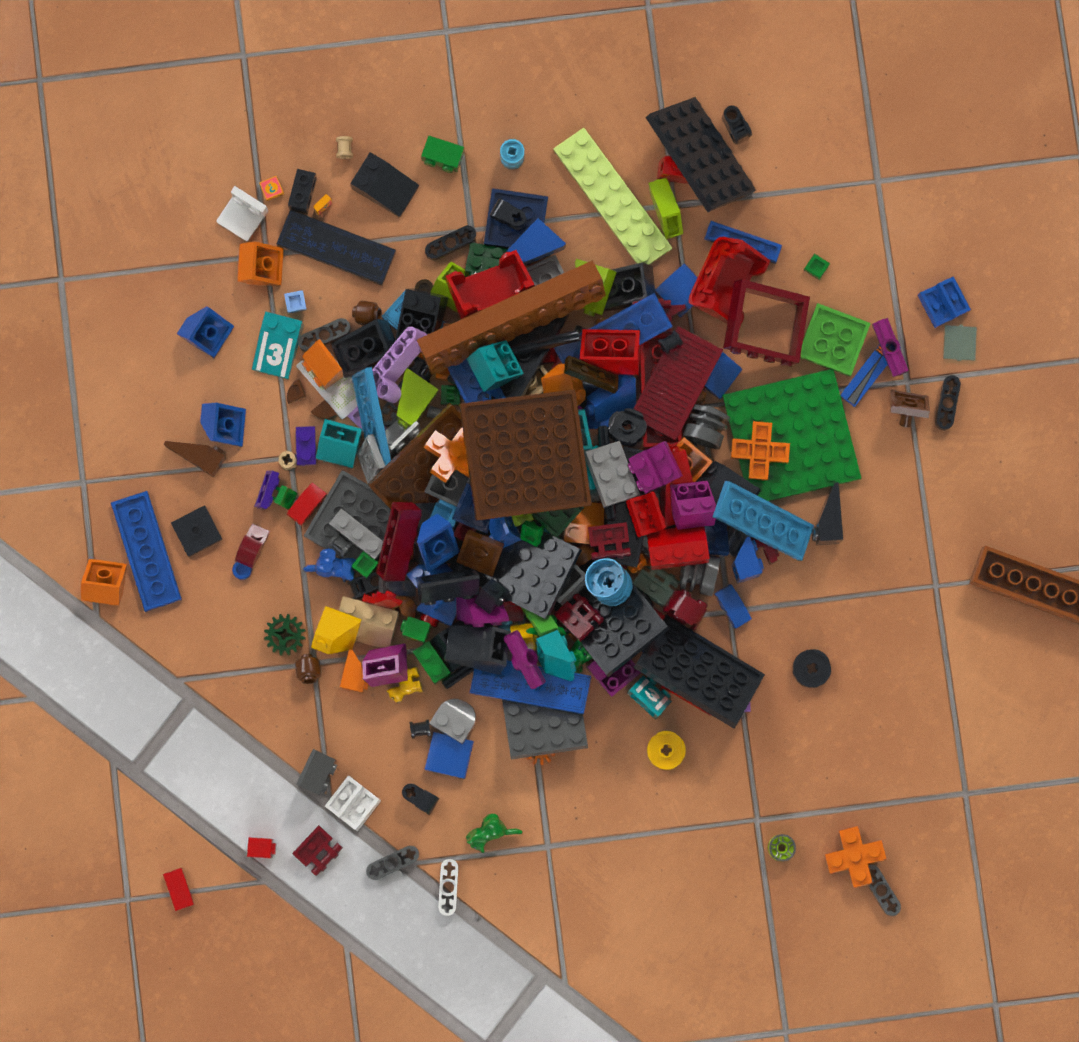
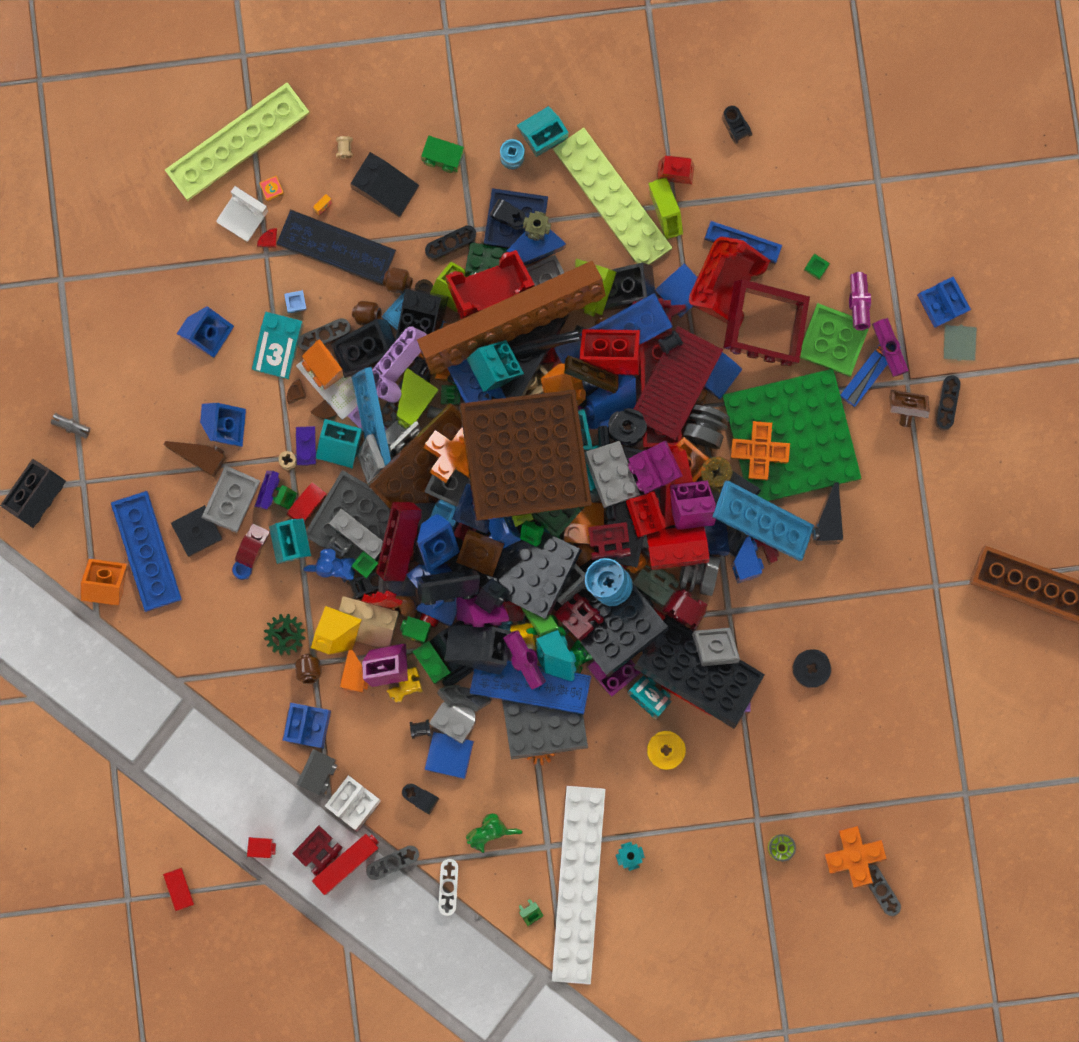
(33, 493): none -> black slope
(70, 425): none -> flat silver pin
(230, 499): none -> light grey tile
(237, 141): none -> yellowish green plate
(260, 264): orange slope -> none
(268, 239): none -> red tile
(289, 540): none -> teal slope
(302, 191): black brick -> none
(307, 725): none -> blue slope
(346, 864): none -> red slope
(397, 280): none -> reddish brown head
(459, 695): none -> dark grey tile
(530, 913): none -> green tile
(534, 232): none -> olive brick
(543, 131): none -> teal slope
(578, 885): none -> white plate
(622, 856): none -> teal brick
(701, 154): black plate -> none
(714, 463): none -> clear yellow gear
(716, 646): none -> light grey tile
(733, 606): blue slope -> none
(860, 301): none -> magenta piece

